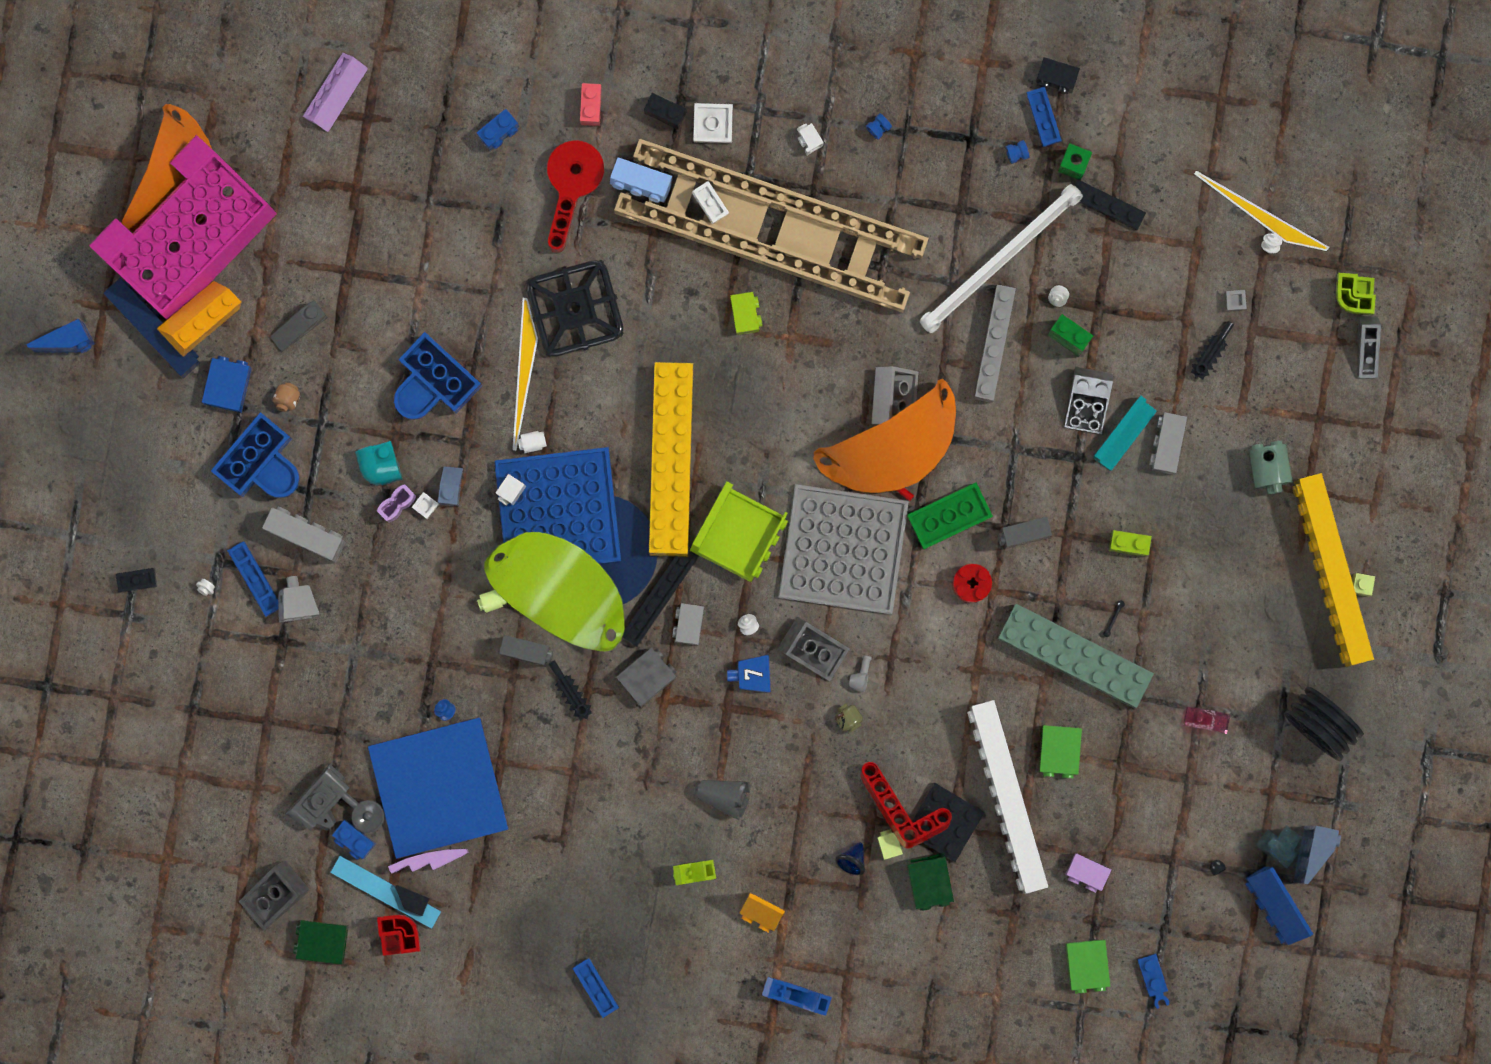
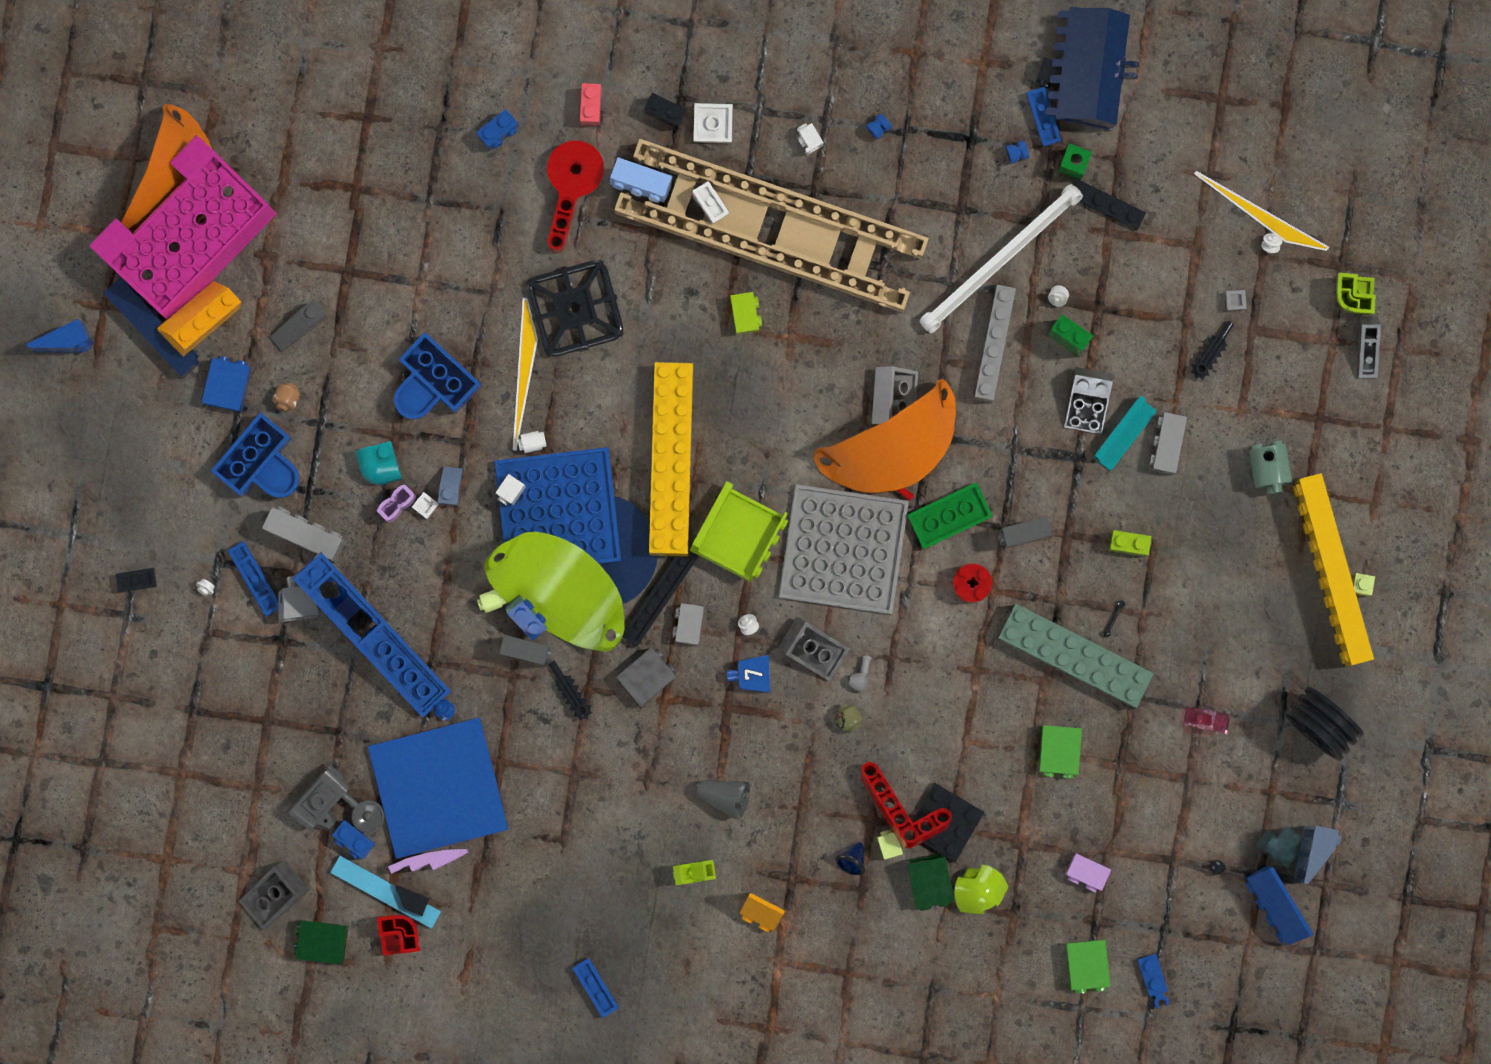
(335, 92): lavender panel -> none
(380, 644): none -> blue piece
(526, 618): none -> blue brick
(796, 996): blue arch -> none
(980, 890): none -> lime brick
(1008, 797): white brick -> none
(1091, 67): none -> dark blue piece

